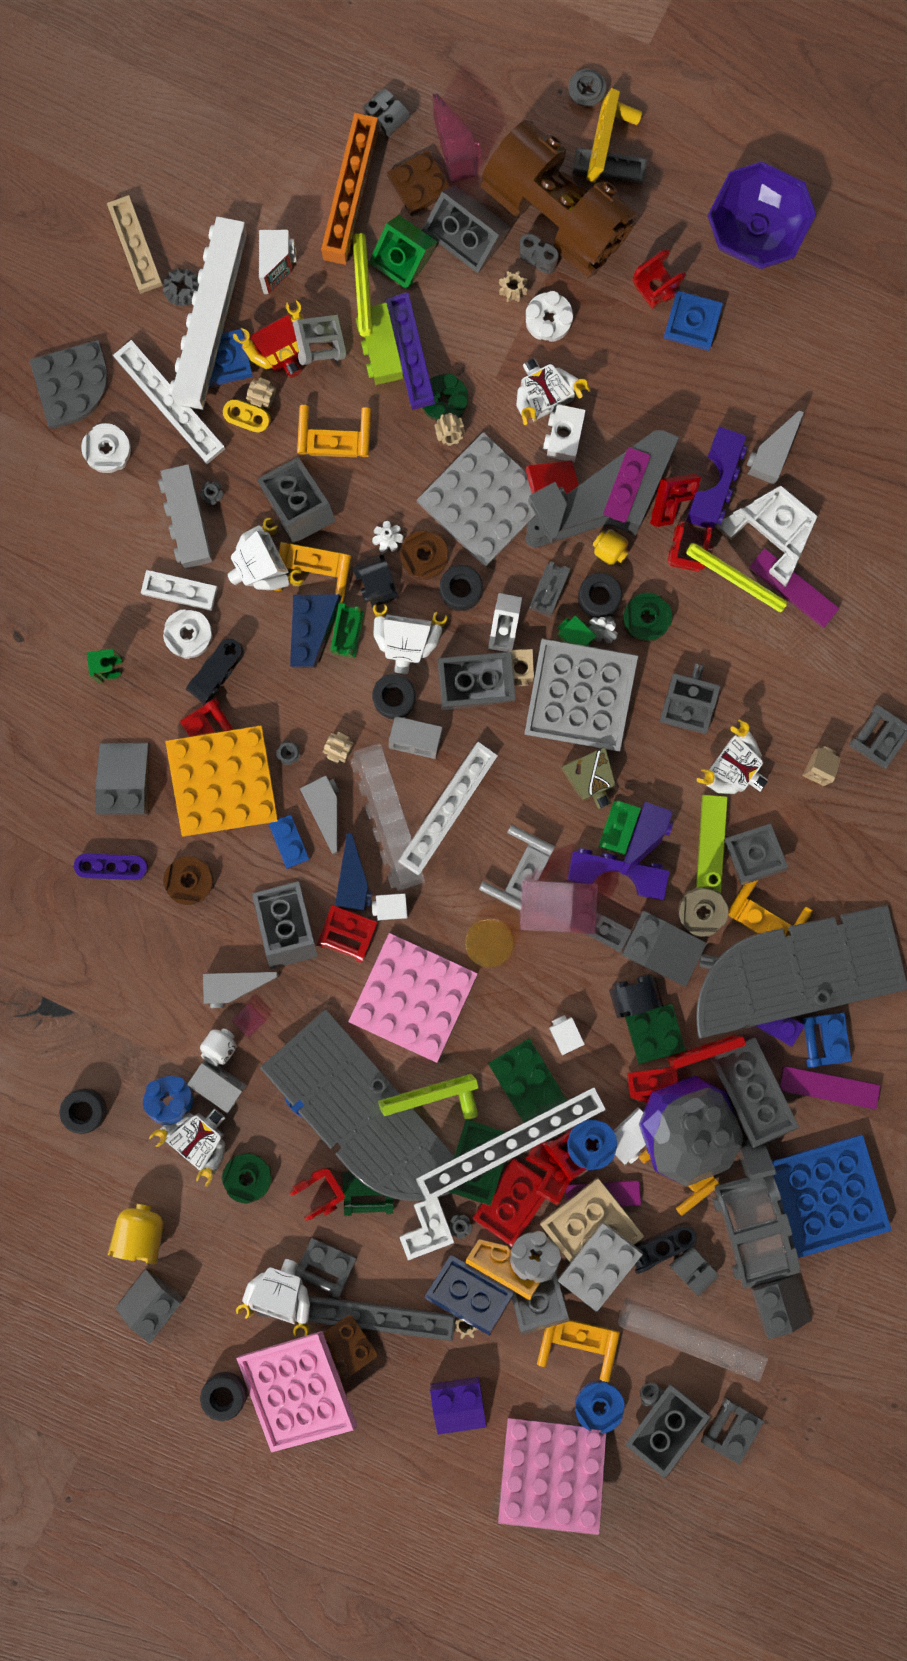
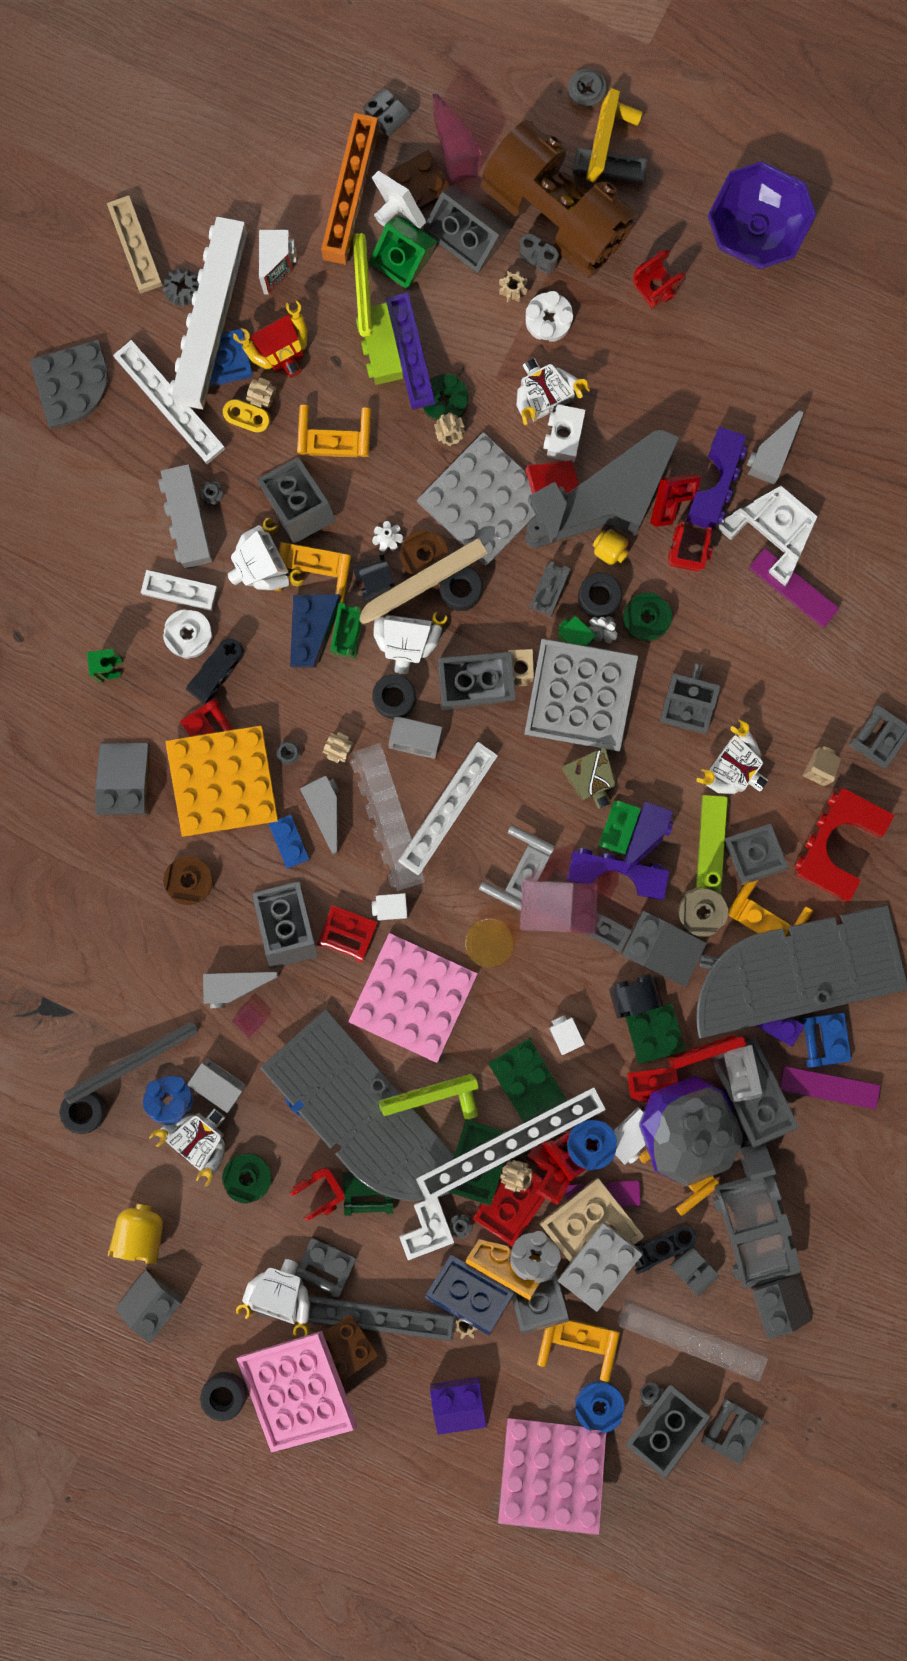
(97, 438): white plate -> none
(100, 866): dark purple plate -> none
(130, 1062): none -> dark grey axle
(218, 1047): white head -> none
(318, 331): light grey plate -> none
(352, 884): dark blue slope -> none
(397, 200): none -> white tile
(422, 581): none -> tan piece
(505, 622): white slope -> none
(516, 1176): none -> tan gear
(626, 485): magenta piece -> none
(693, 320): blue plate -> none
(736, 577): neon yellow axle -> none
(743, 1074): none -> light grey hinge
(815, 864): none -> red arch
(830, 1196): blue plate -> none

